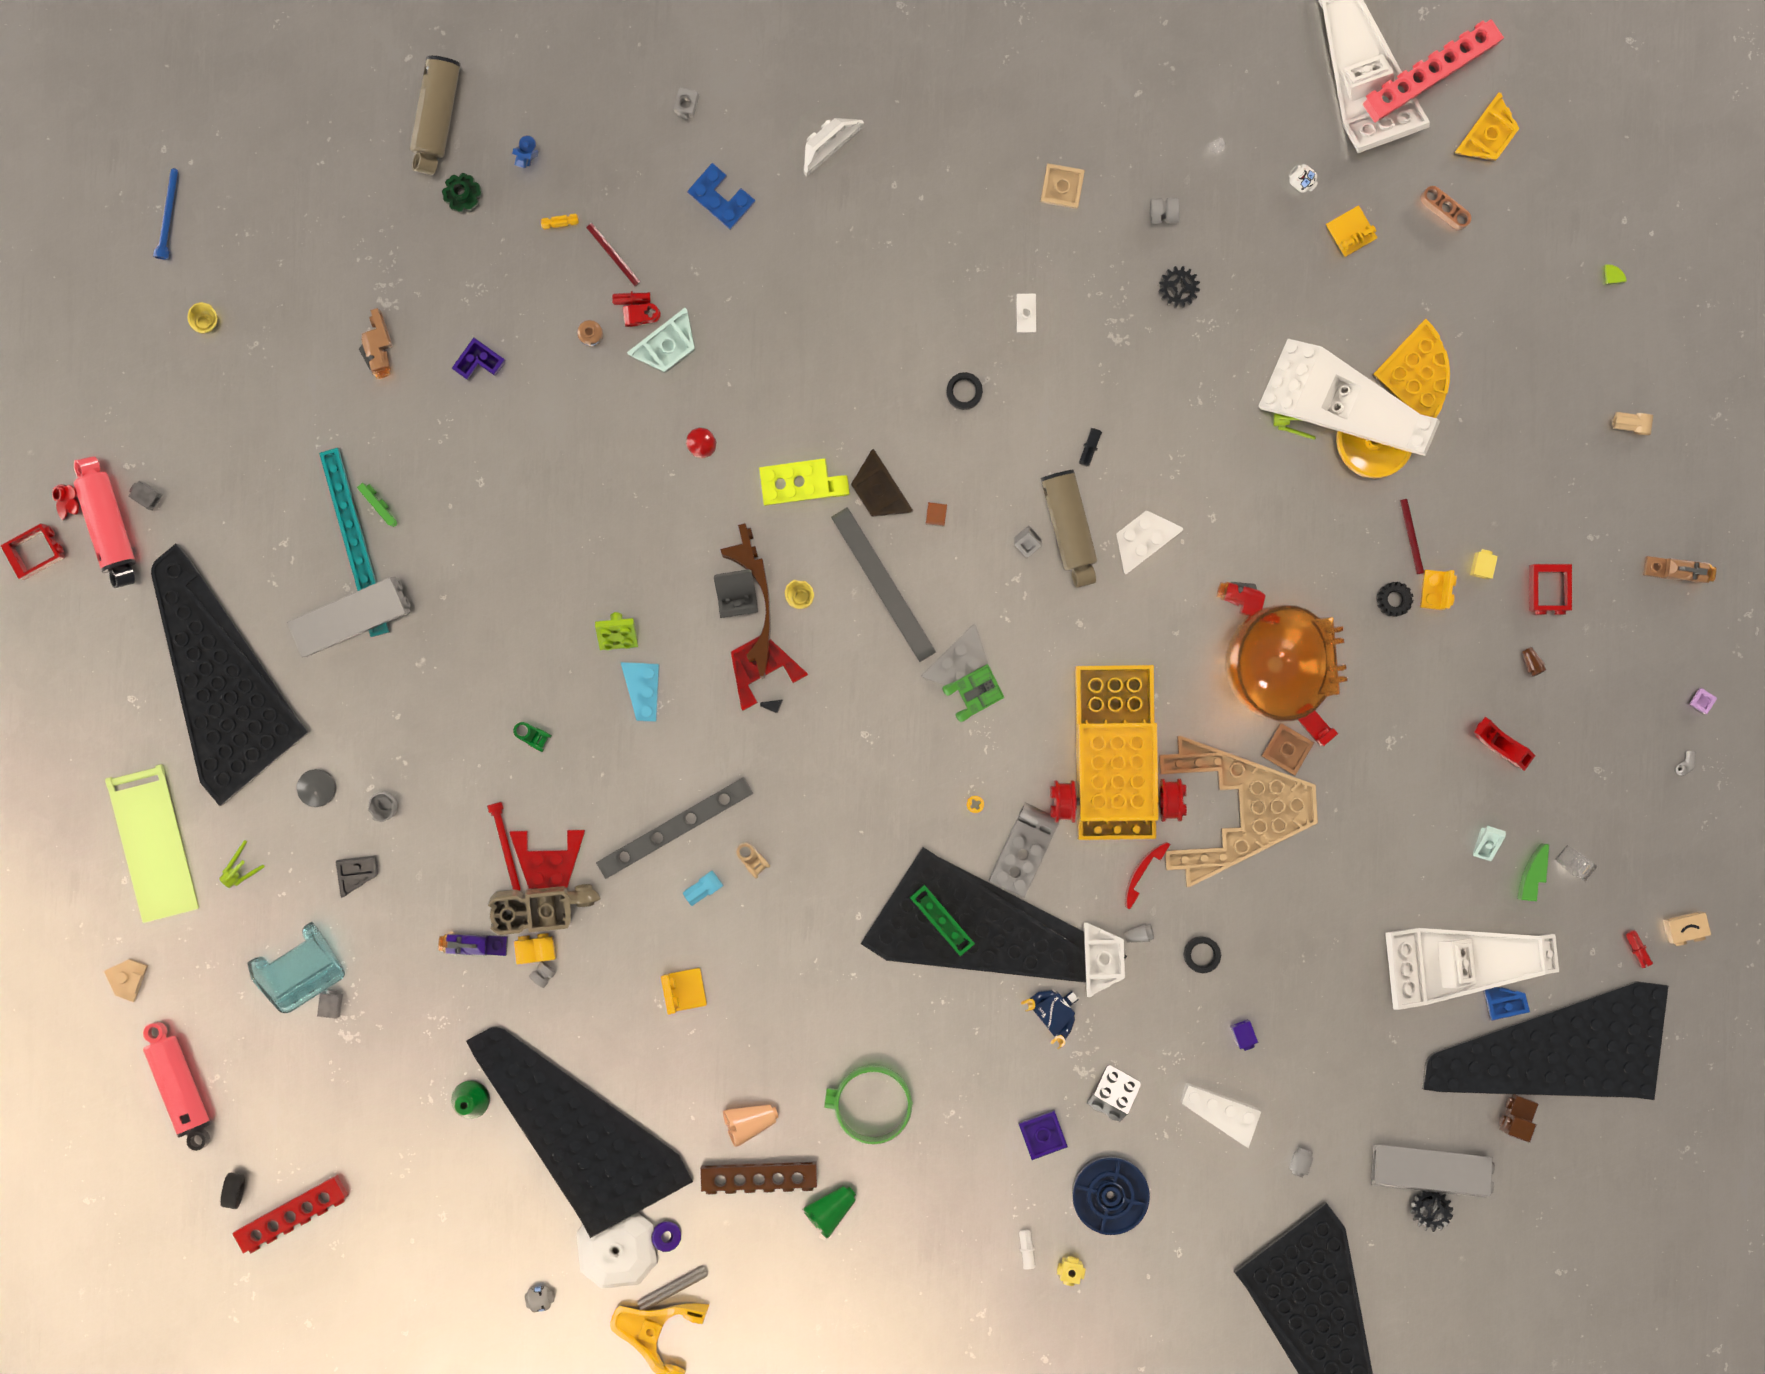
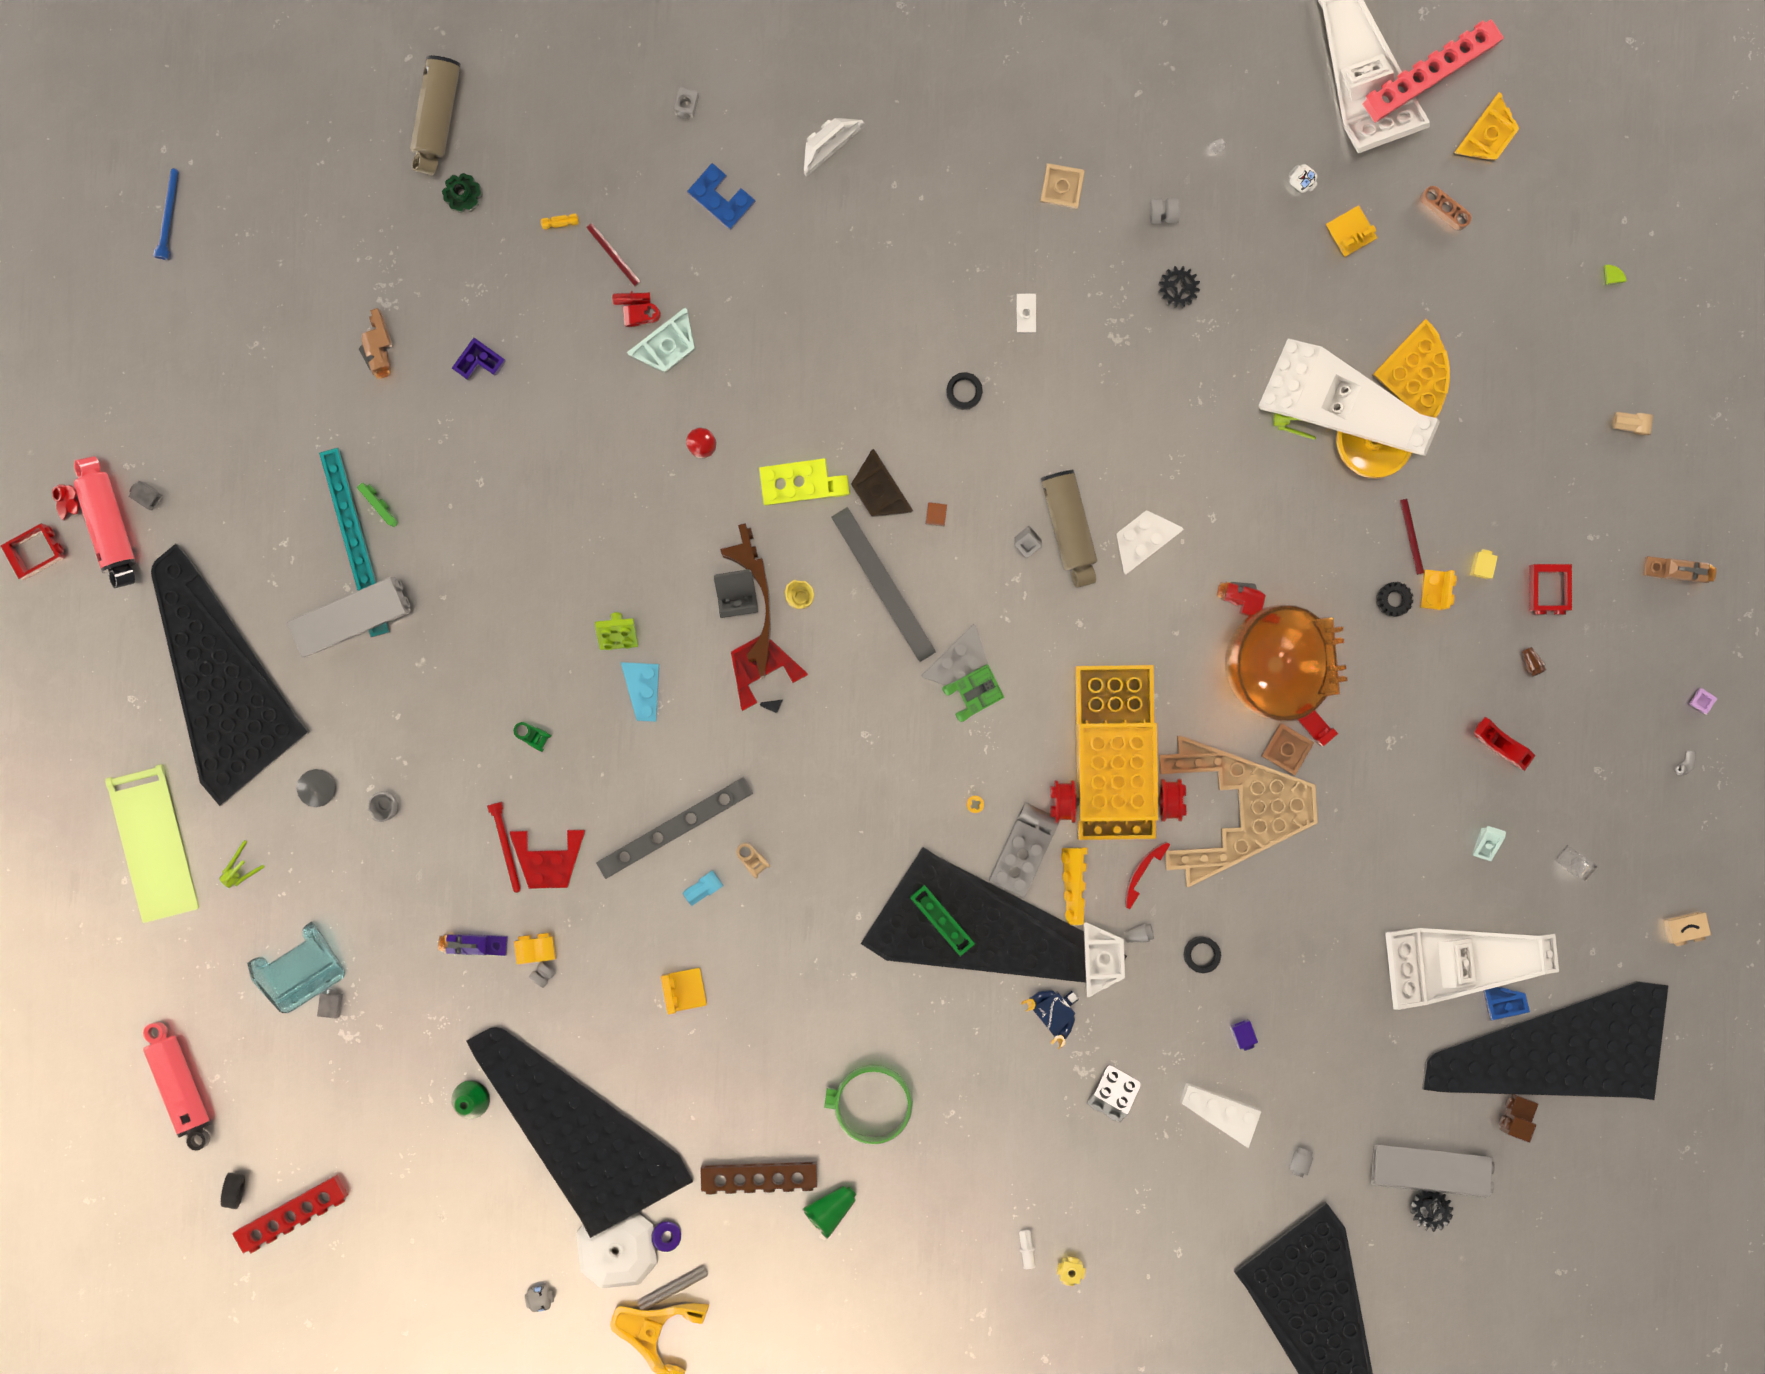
(126, 978): tan plate -> none
(202, 318): light yellow hair -> none
(354, 873): wing -> none
(524, 152): blue hips -> none
(537, 909): dark tan brick -> none
(590, 333): medium nougat head -> none
(748, 1122): light nougat cone -> none
(1043, 1135): dark purple plate -> none
(1074, 884): none -> yellow wing
(1090, 447): black axle -> none
(1113, 1214): dark blue piece -> none
(1534, 873): bright green slope -> none
(1639, 949): red axle -> none

